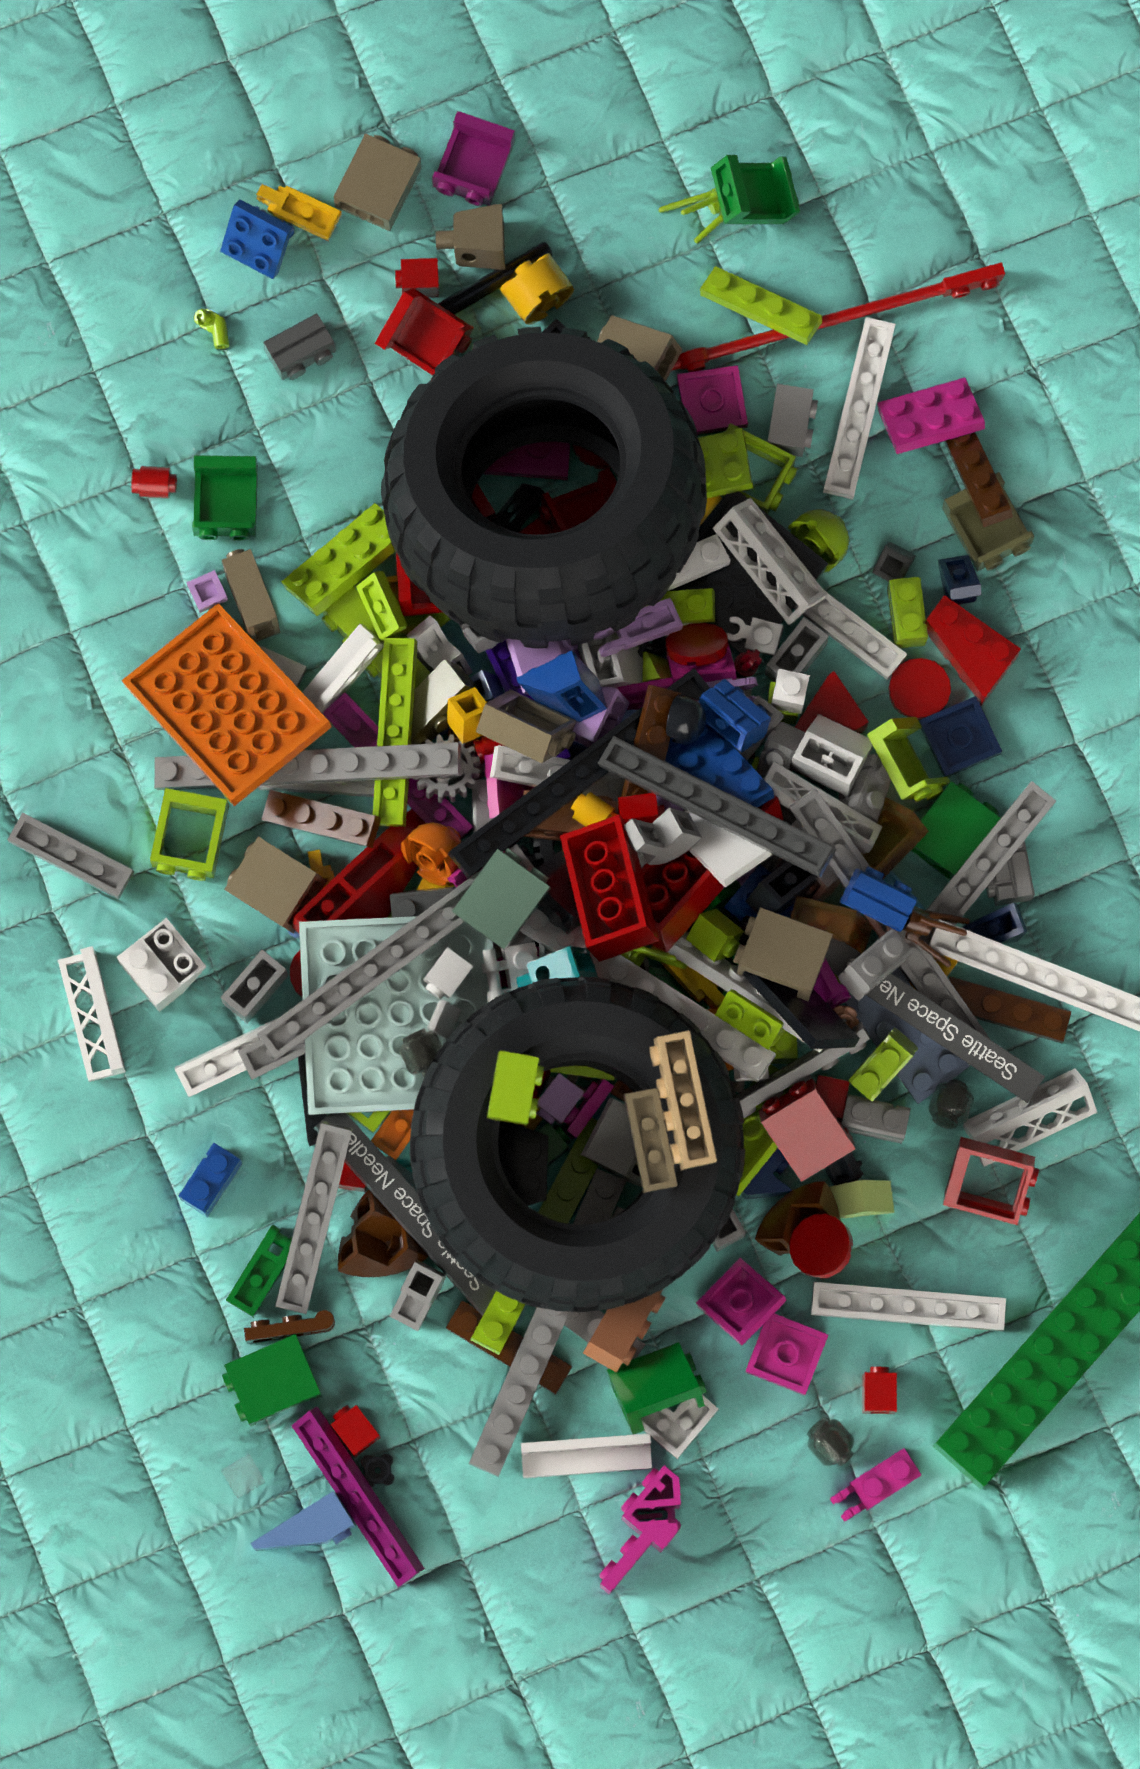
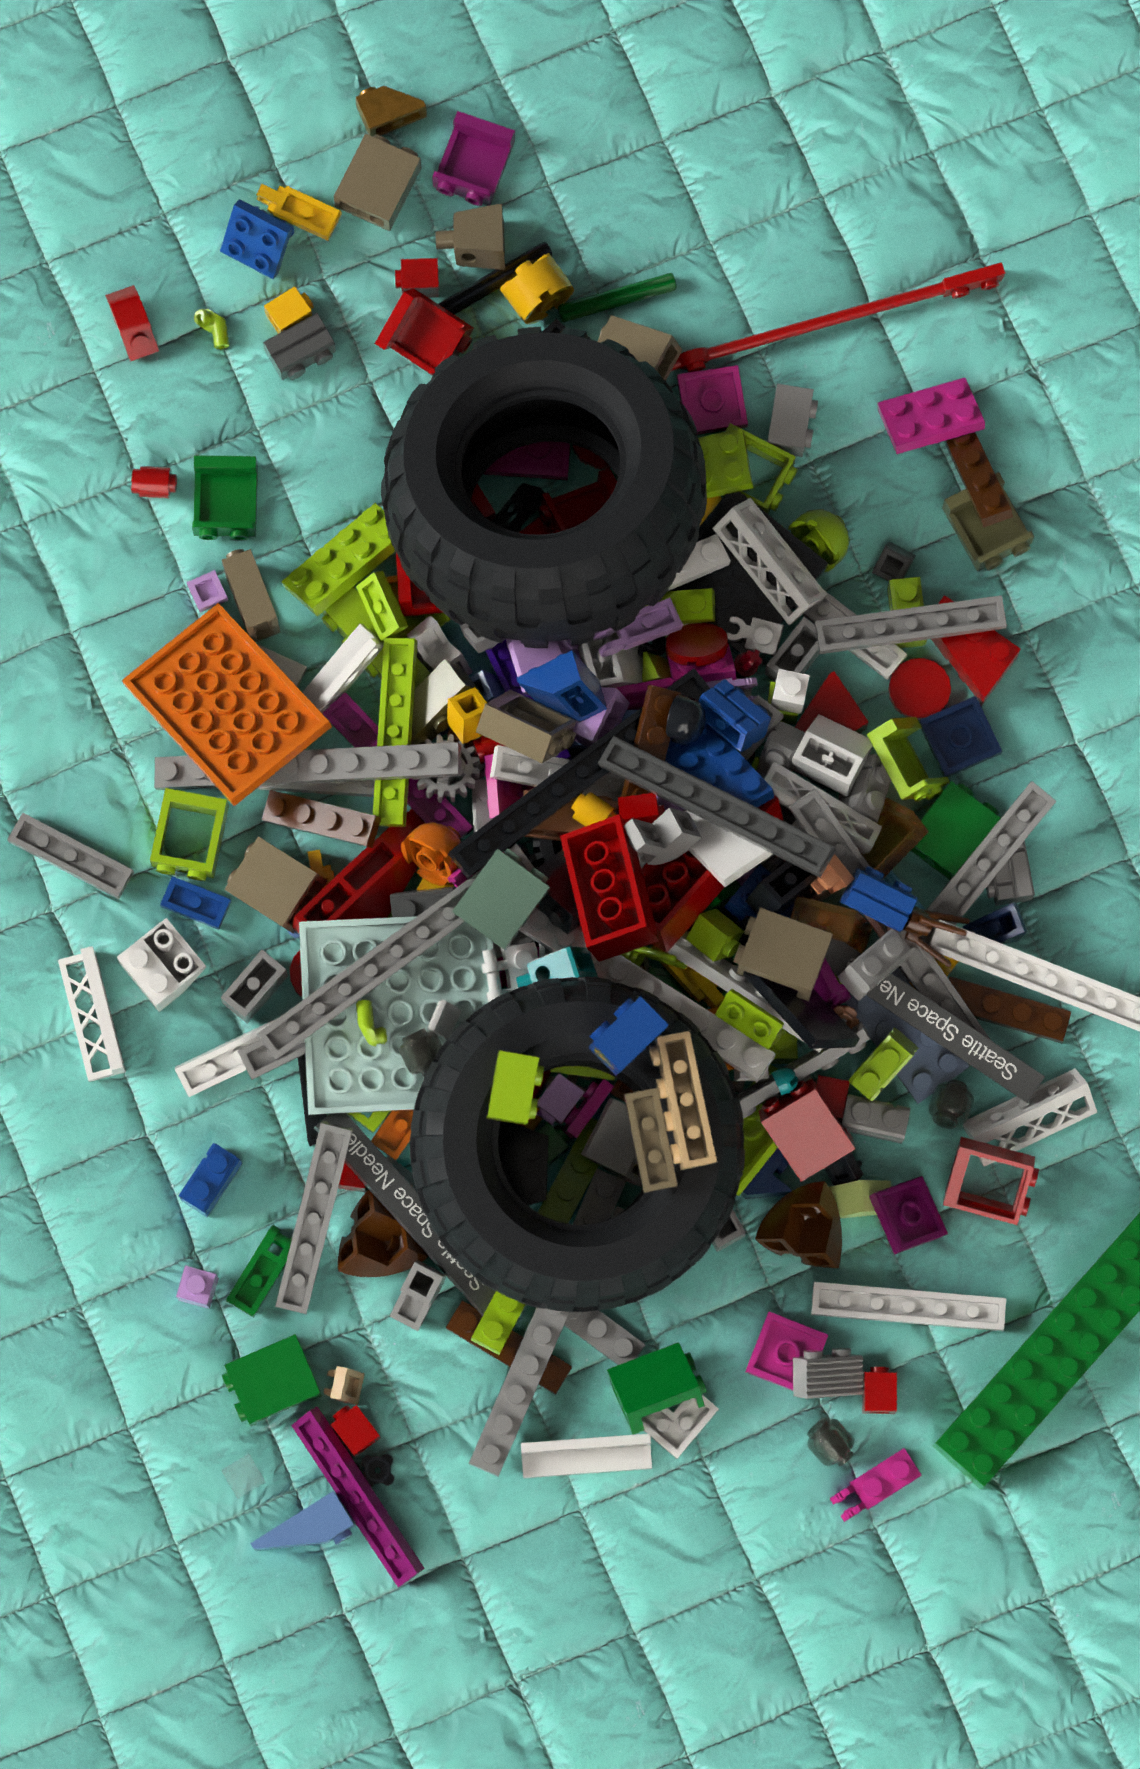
(132, 323): none -> red brick
(195, 903): none -> blue plate
(197, 1287): none -> lavender brick
(264, 1331): reddish brown plate -> none
(288, 309): none -> yellow brick
(346, 1385): none -> tan tile
(366, 1024): none -> lime arm
(388, 109): none -> pearl gold slope
(446, 974): white brick -> none
(617, 297): none -> green axle
(618, 1330): nougat brick -> none
(627, 1036): none -> blue brick
(660, 1493): dark pink piece -> none
(705, 199): lime plant -> none
(741, 1301): dark pink plate -> none
(755, 191): green panel -> none
(761, 305): lime plate -> none
(785, 1080): none -> teal hinge
(821, 1246): red tile -> none
(827, 1375): none -> light grey brick
(834, 877): none -> nougat tile
(859, 408): white plate -> none
(908, 1215): none -> magenta plate
(910, 624): none -> light grey plate
(959, 579): dark blue slope -> none

